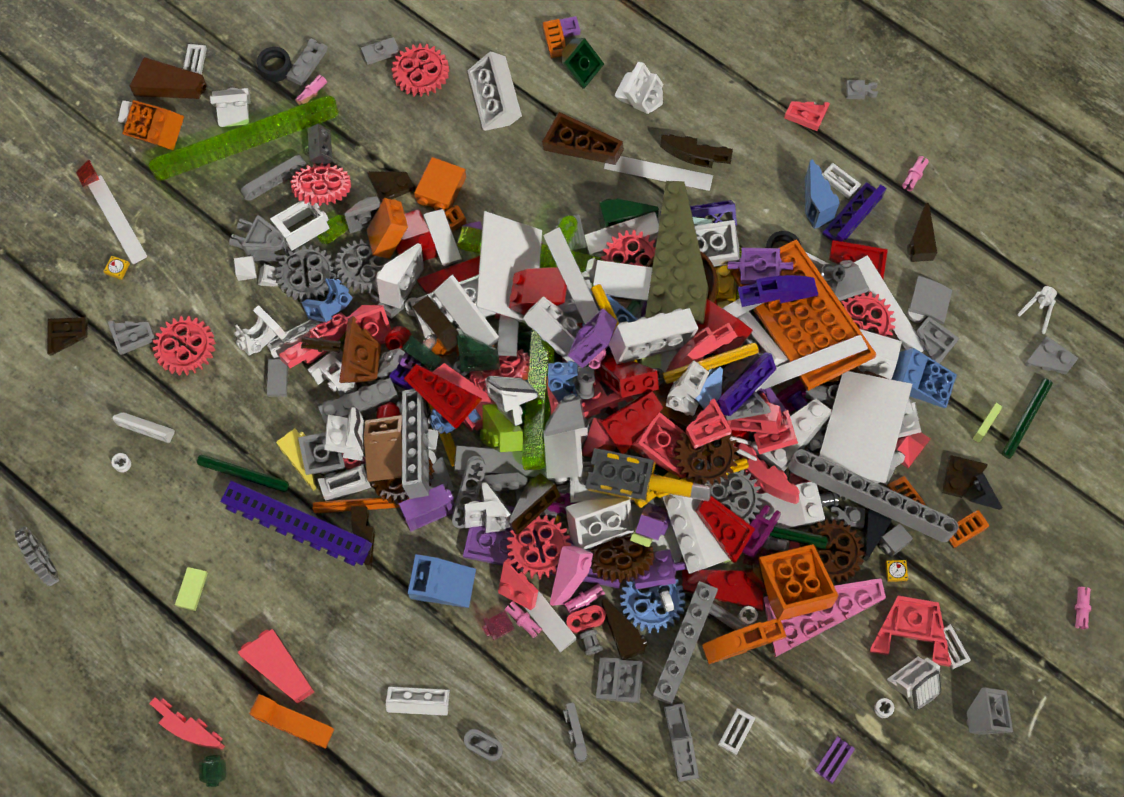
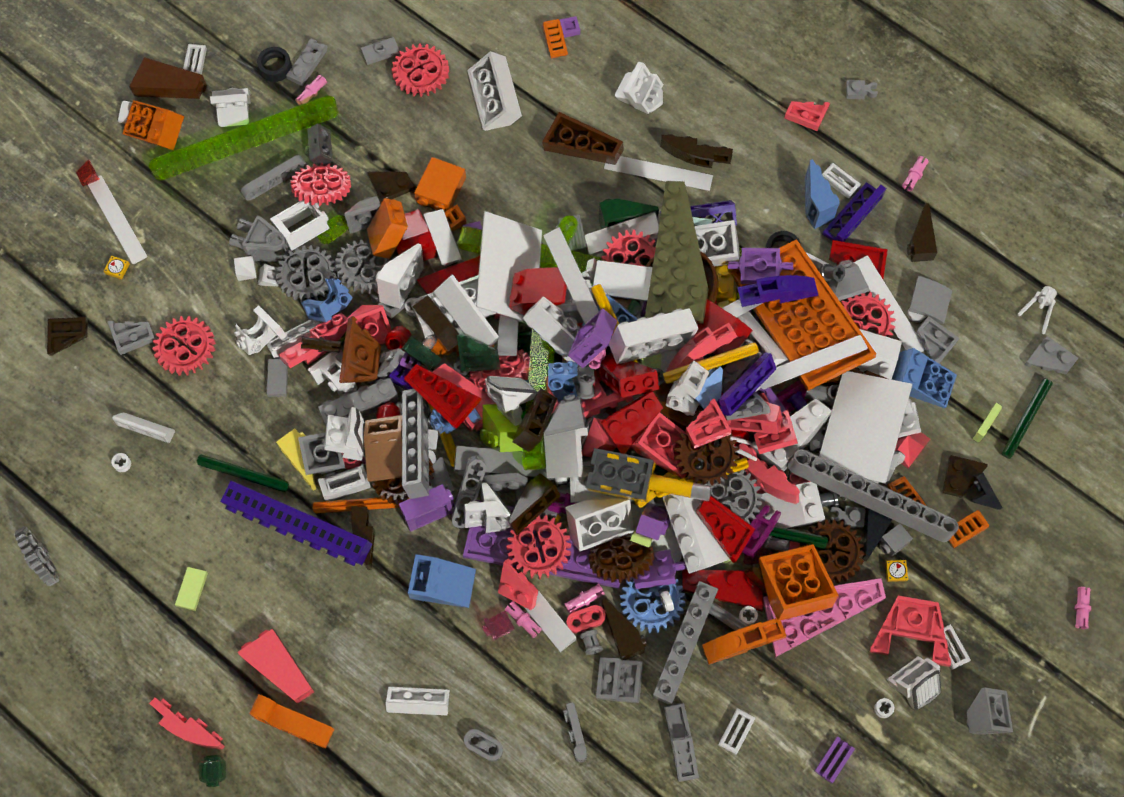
(535, 421): none -> dark brown slope
(571, 571): bright pink slope -> none
(581, 61): dark green slope -> none

